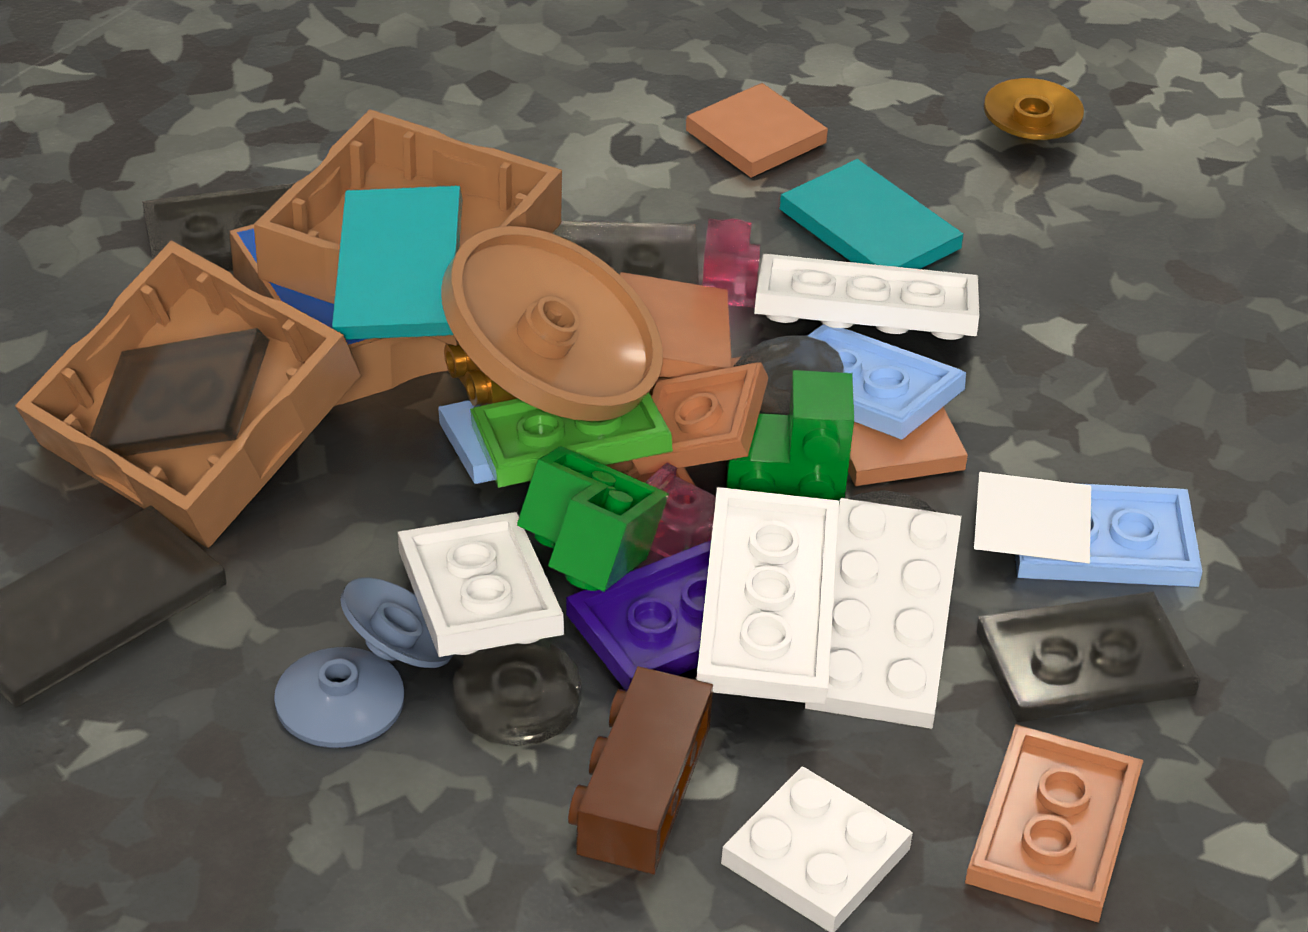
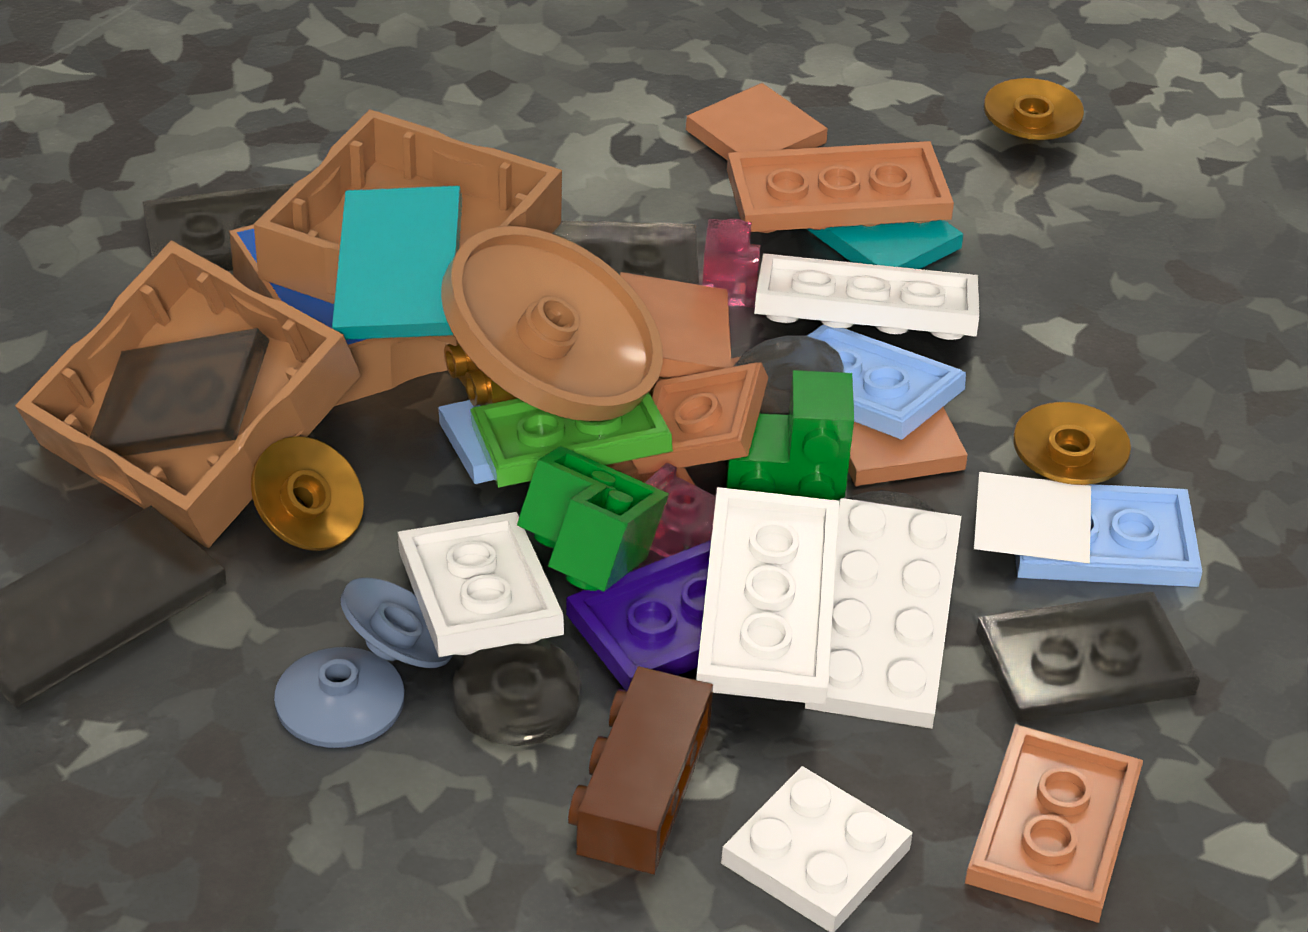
(323, 483): none -> pearl gold dish
(839, 186): none -> nougat plate
(1072, 443): none -> pearl gold dish

